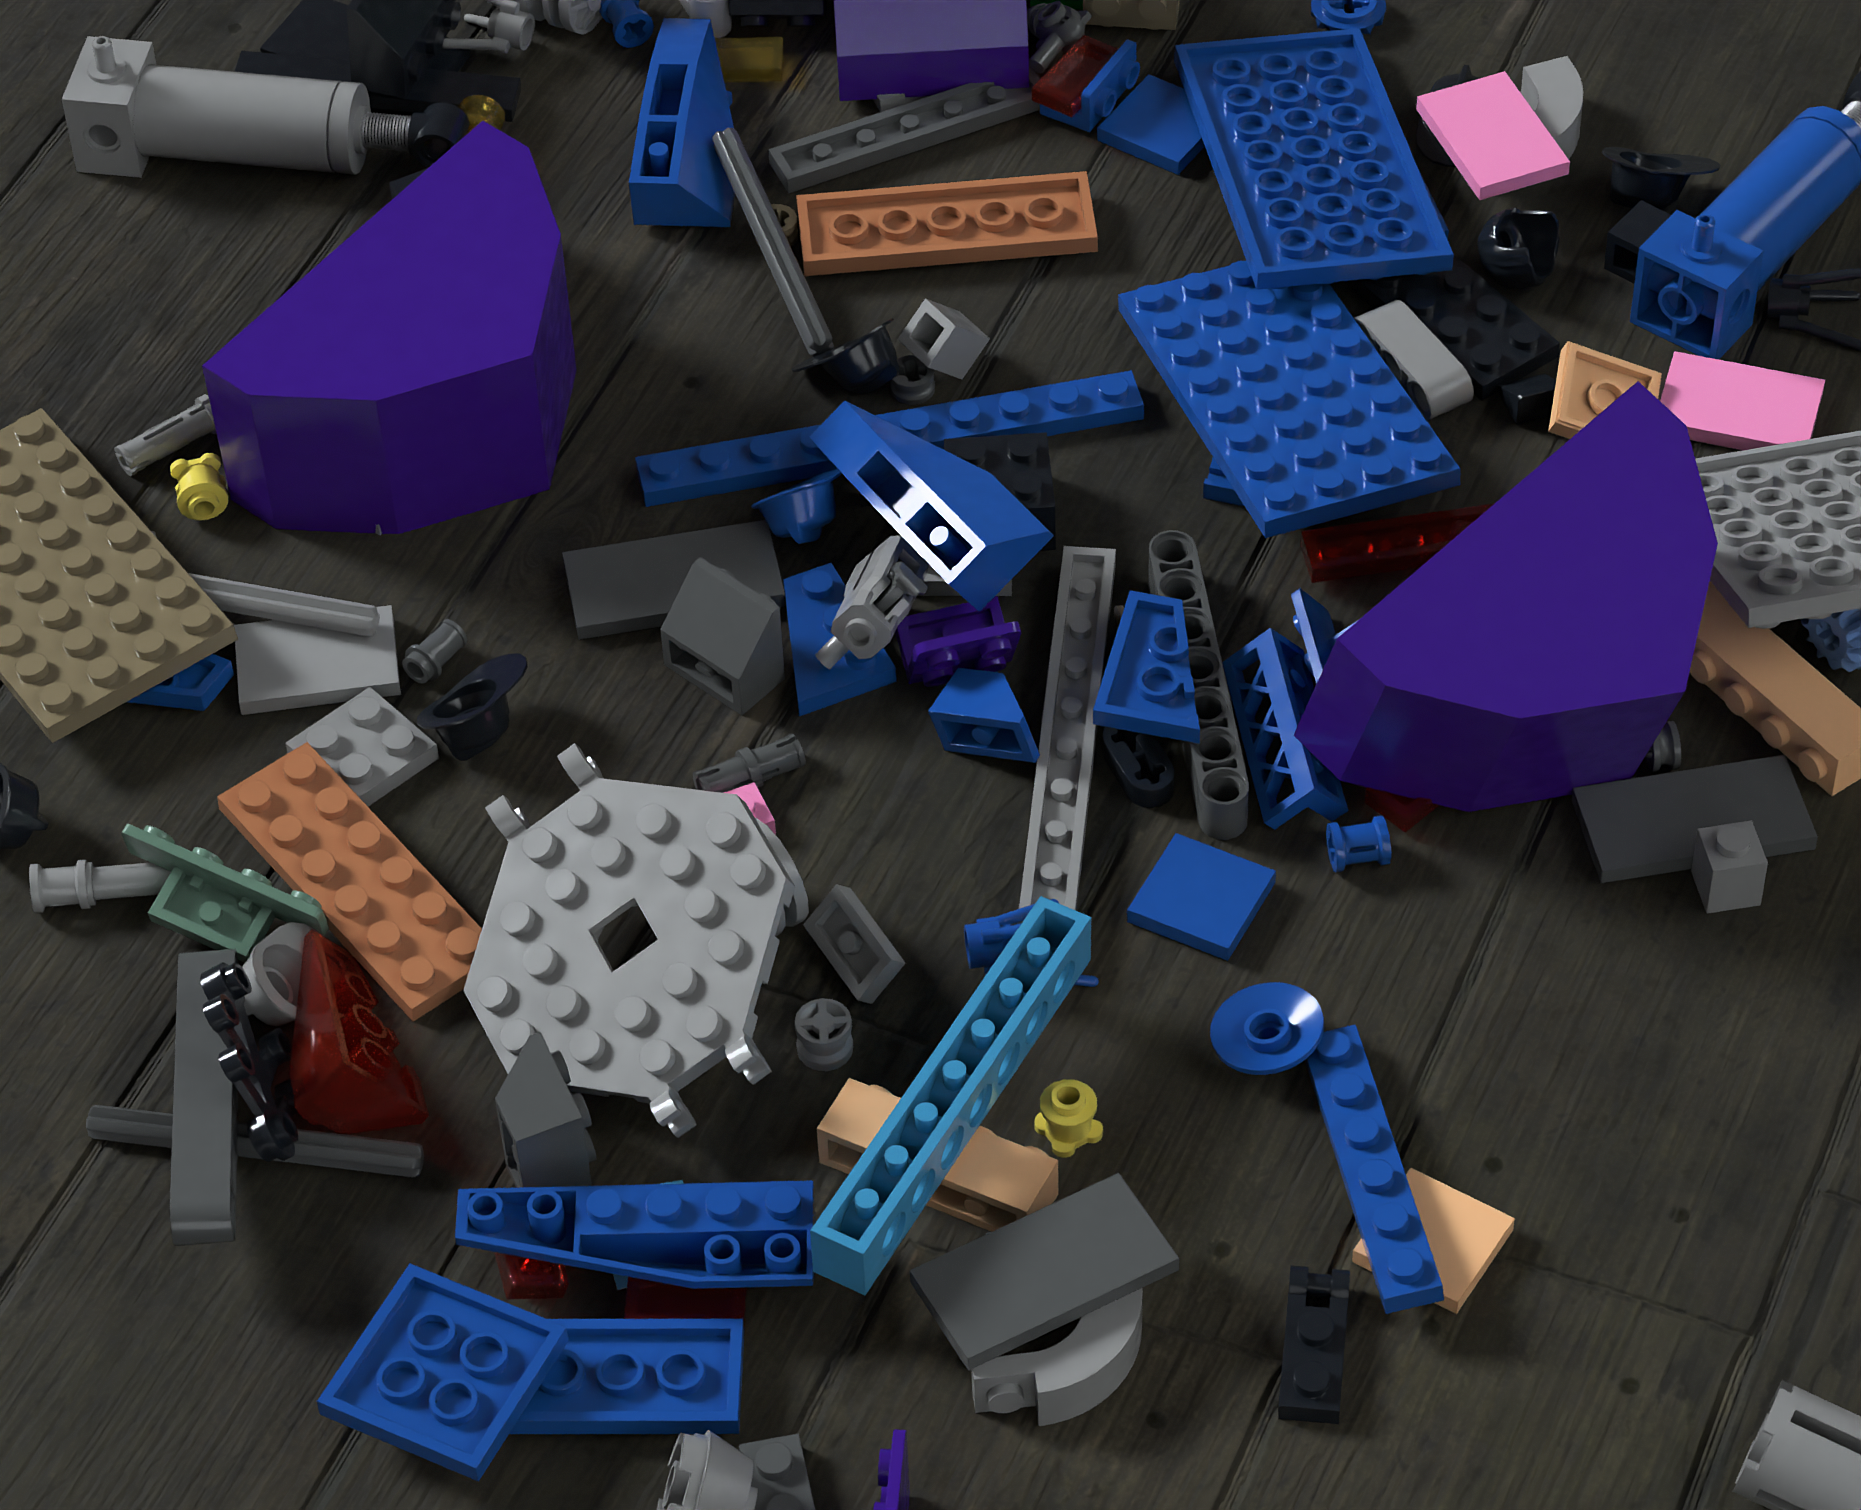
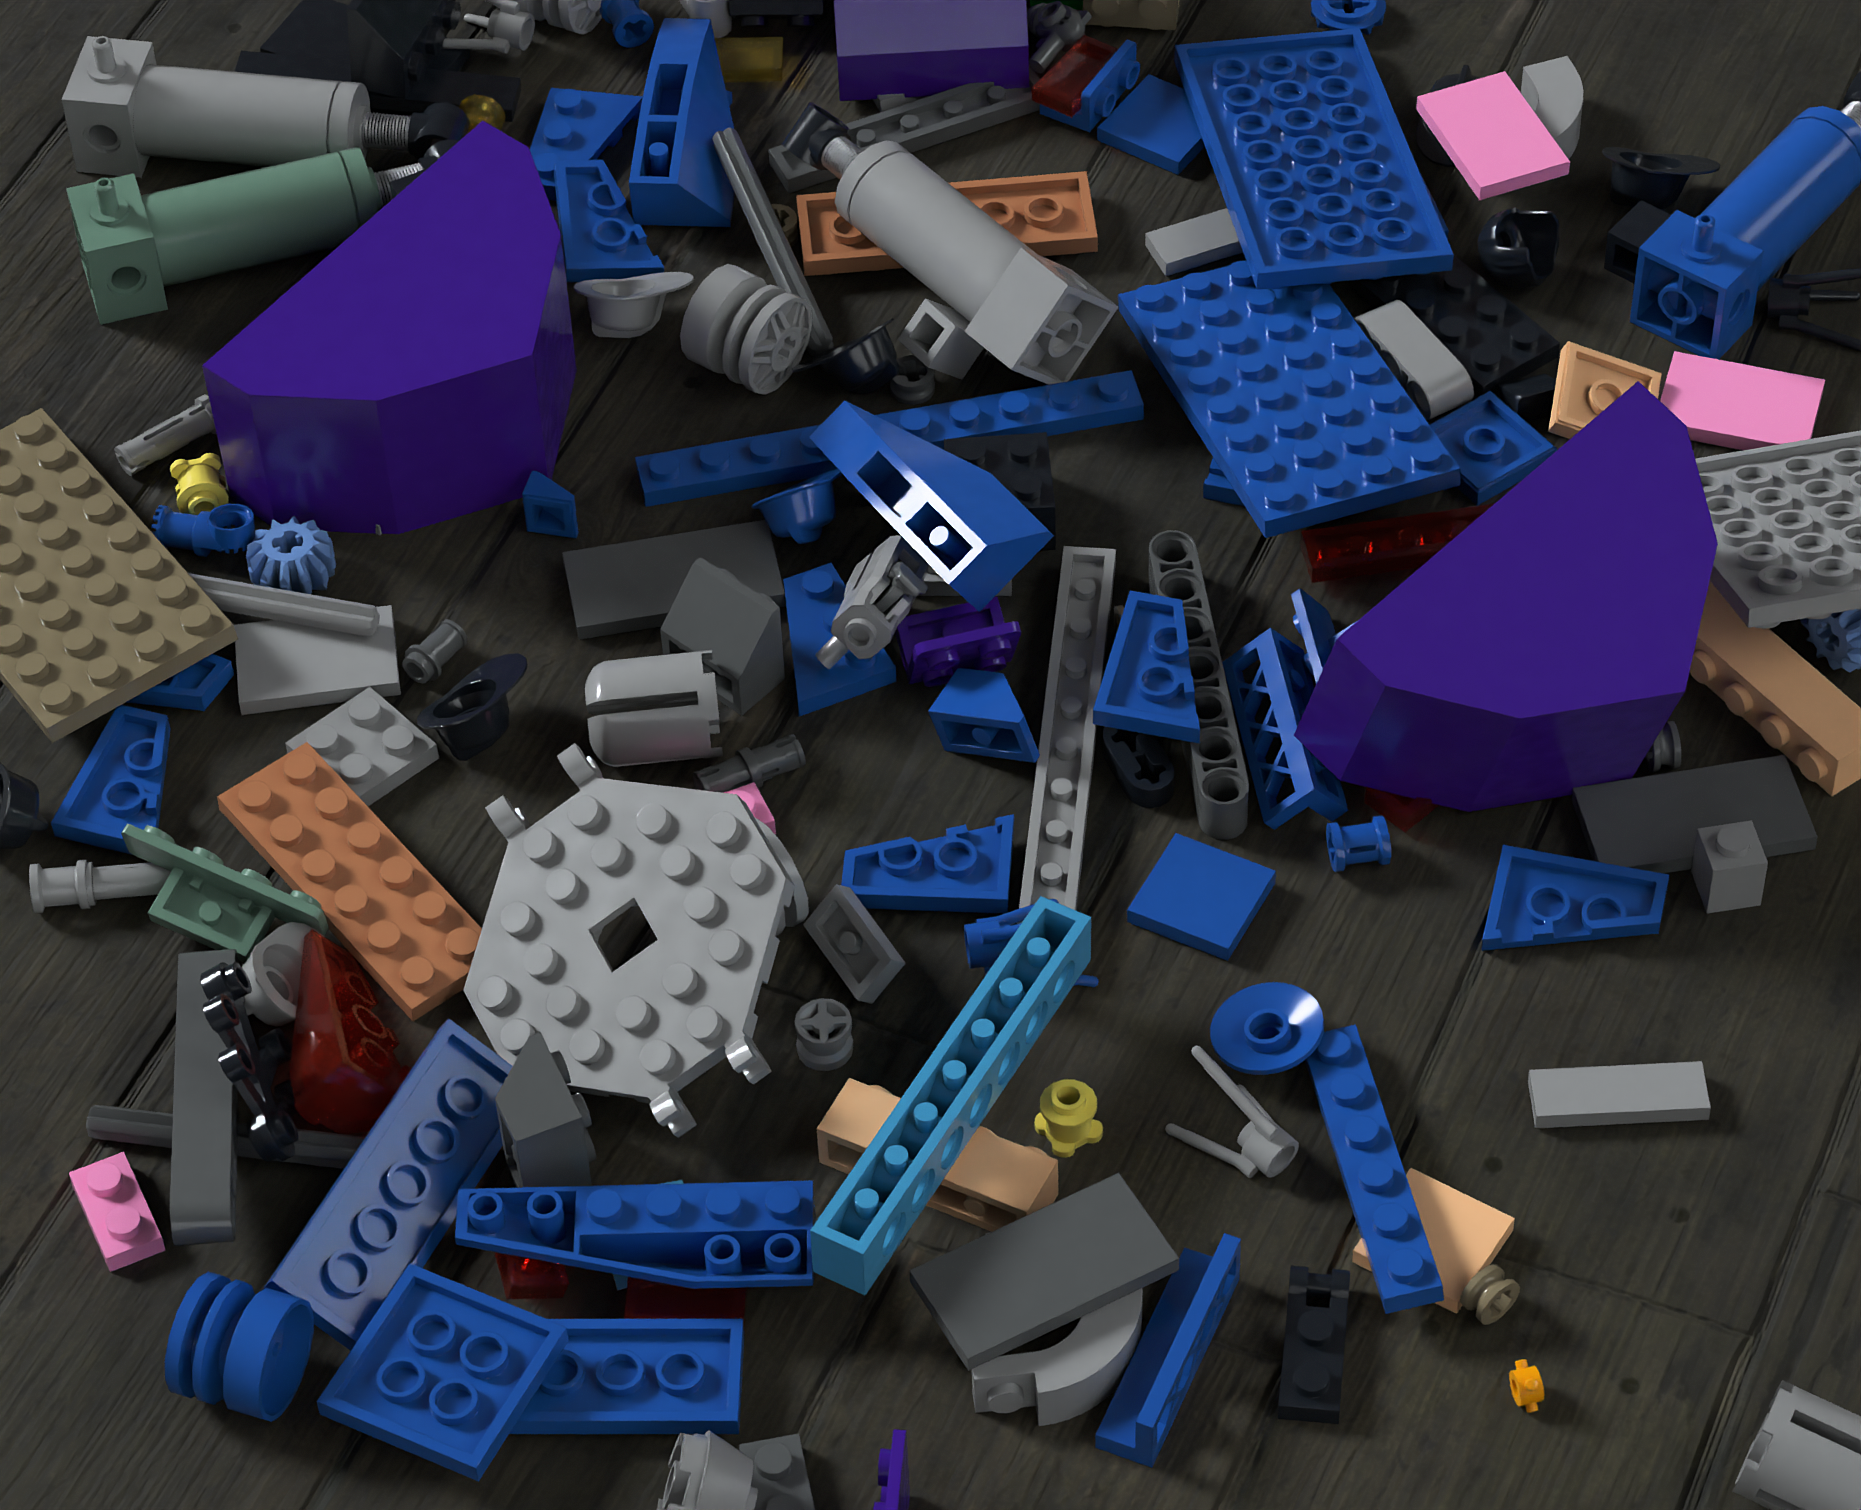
(117, 1211): none -> bright pink plate
(118, 781): none -> blue wing
(206, 529): none -> blue connector
(221, 225): none -> sand green piece
(239, 1346): none -> blue wheel
(291, 557): none -> medium blue gear
(399, 1186): none -> blue plate
(549, 507): none -> blue slope
(579, 128): none -> blue wing
(596, 226): none -> blue wing
(630, 304): none -> light grey piece
(652, 709): none -> light grey cylinder
(746, 329): none -> light grey wheel
(938, 874): none -> blue wing
(1017, 302): none -> light grey piece
(1170, 1353): none -> blue fence
(1193, 242): none -> light grey tile
(1262, 1140): none -> light grey plant
(1490, 1294): none -> dark tan bush
(1491, 446): none -> blue tile
(1526, 1385): none -> light orange piece
(1569, 899): none -> blue wing
(1619, 1094): none -> light grey tile

